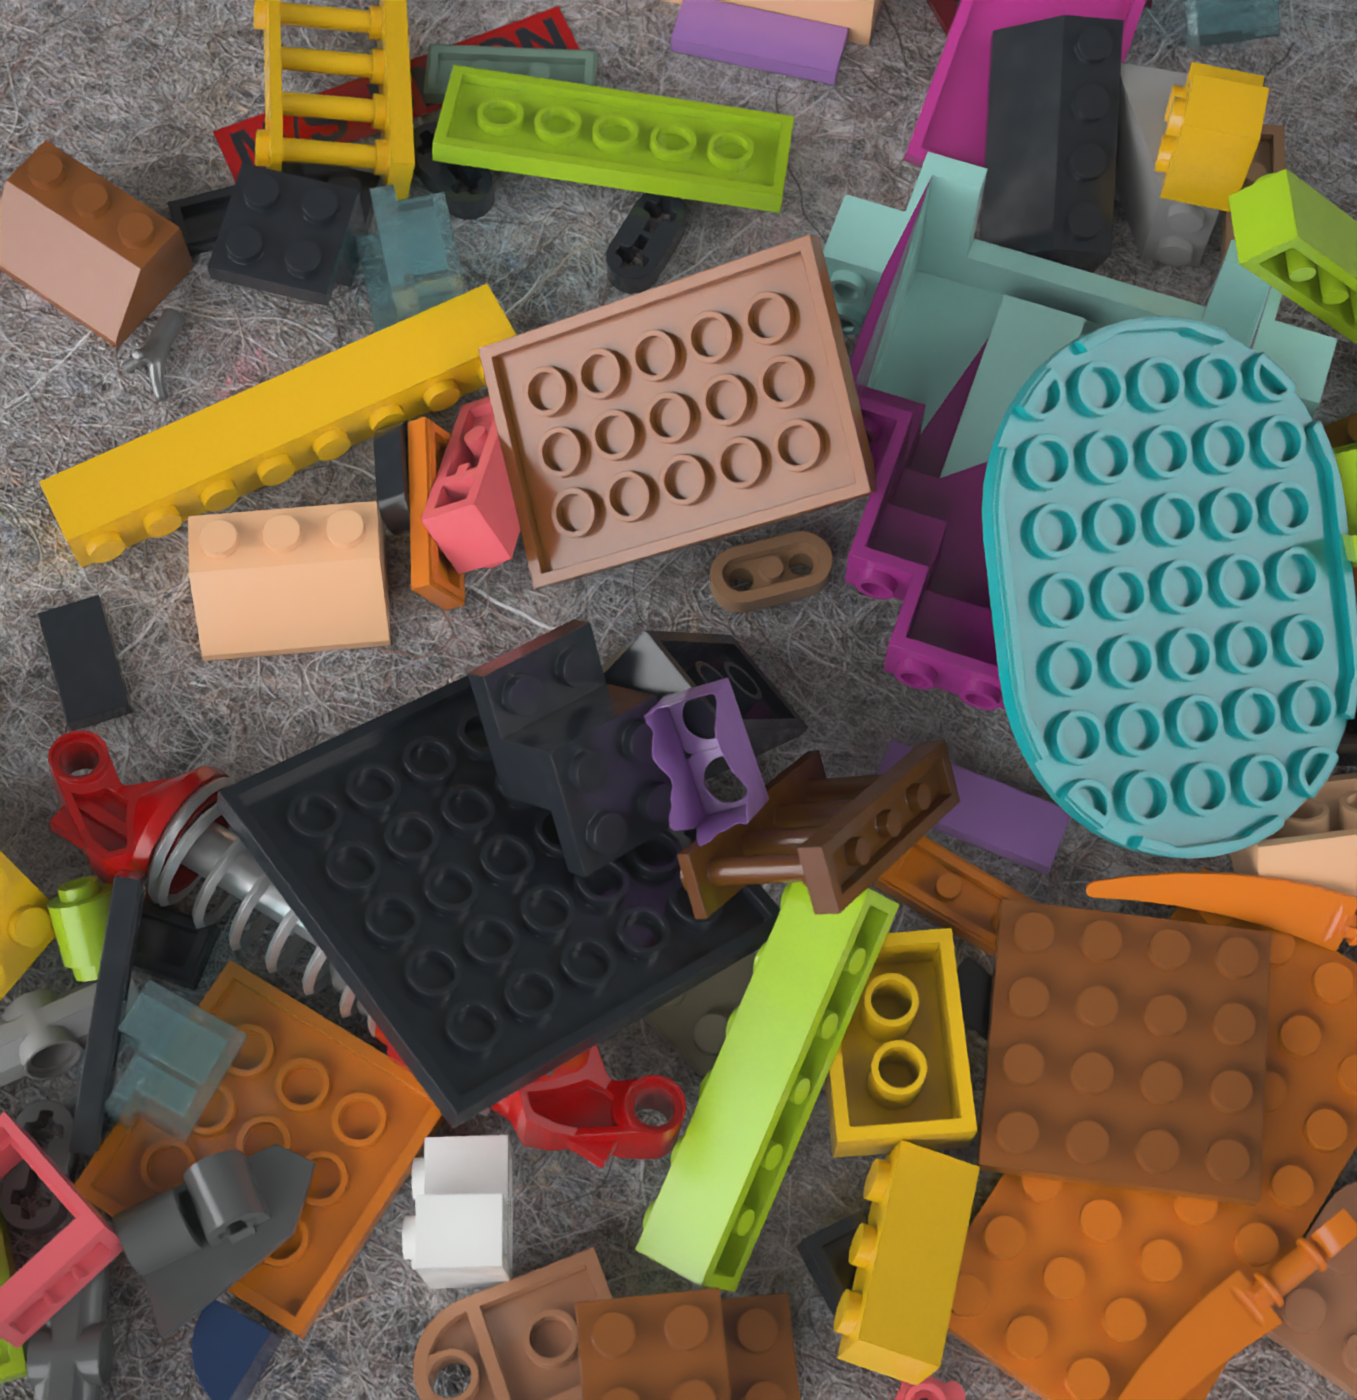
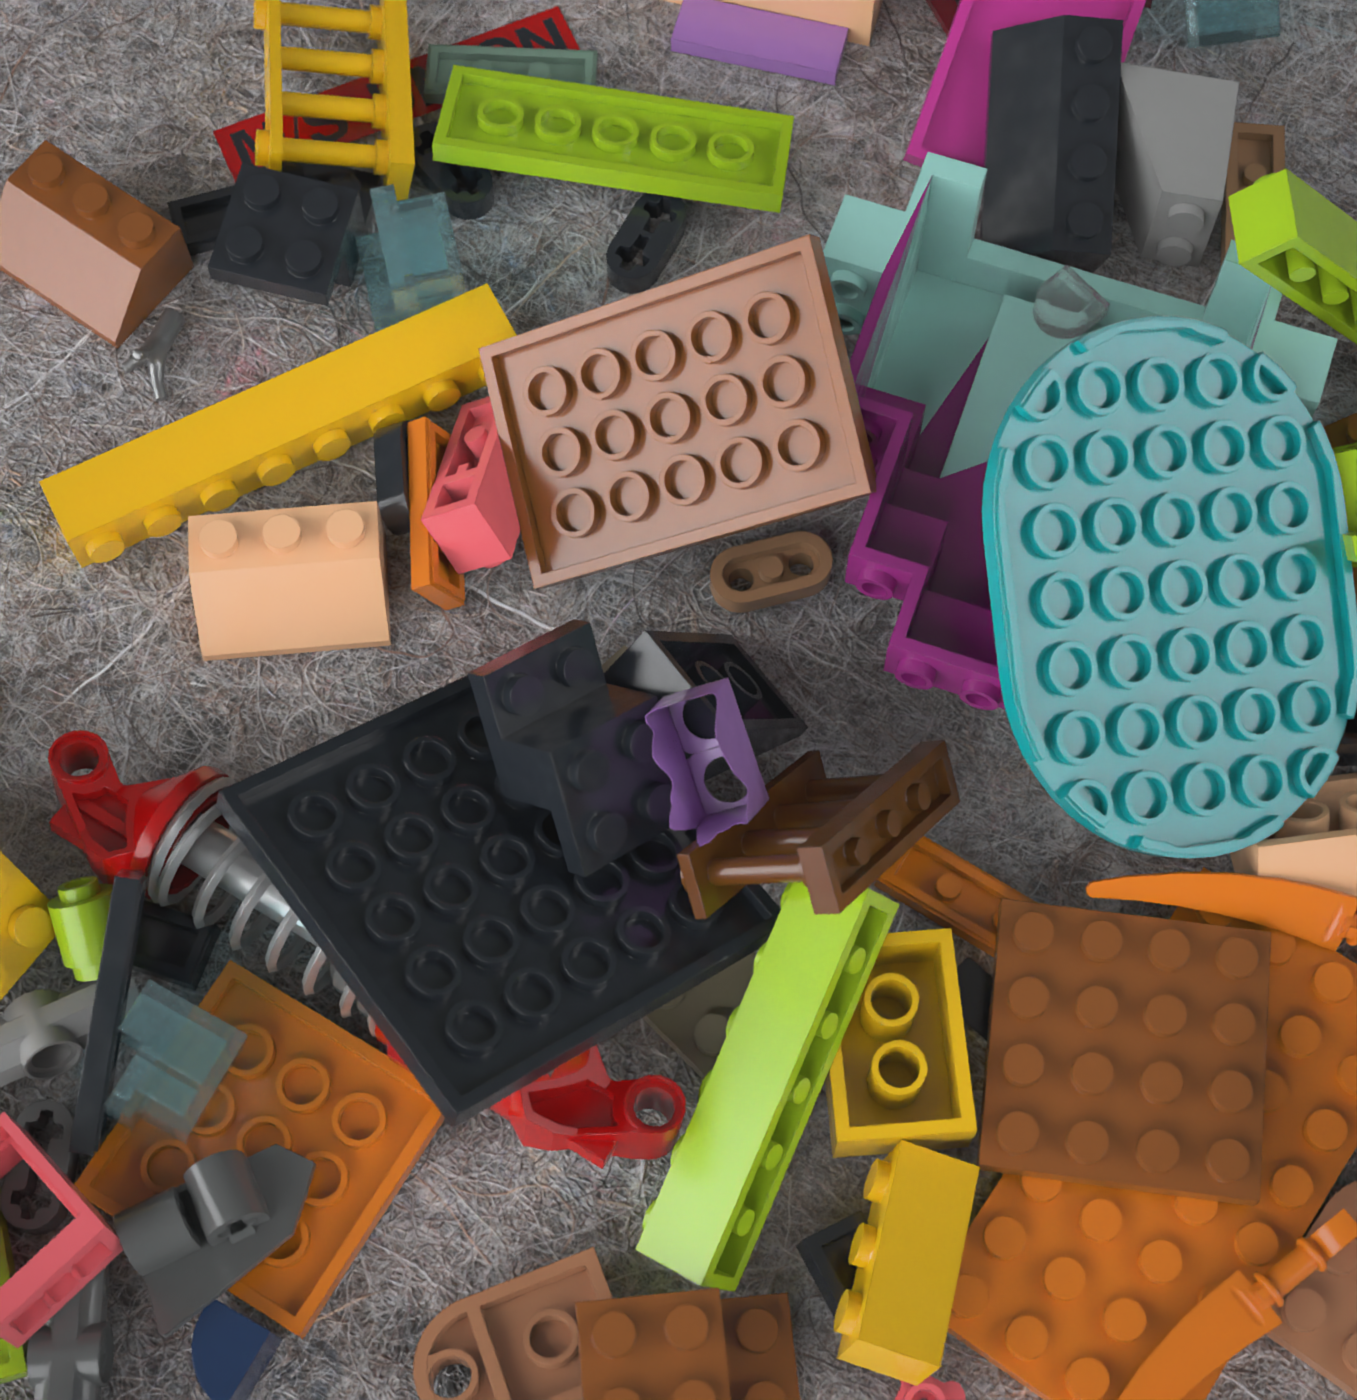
(85, 663): black tile -> none
(462, 1212): white brick -> none
(998, 817): medium lavender tile -> none
(1068, 305): none -> clear tile
(1210, 135): yellow brick -> none

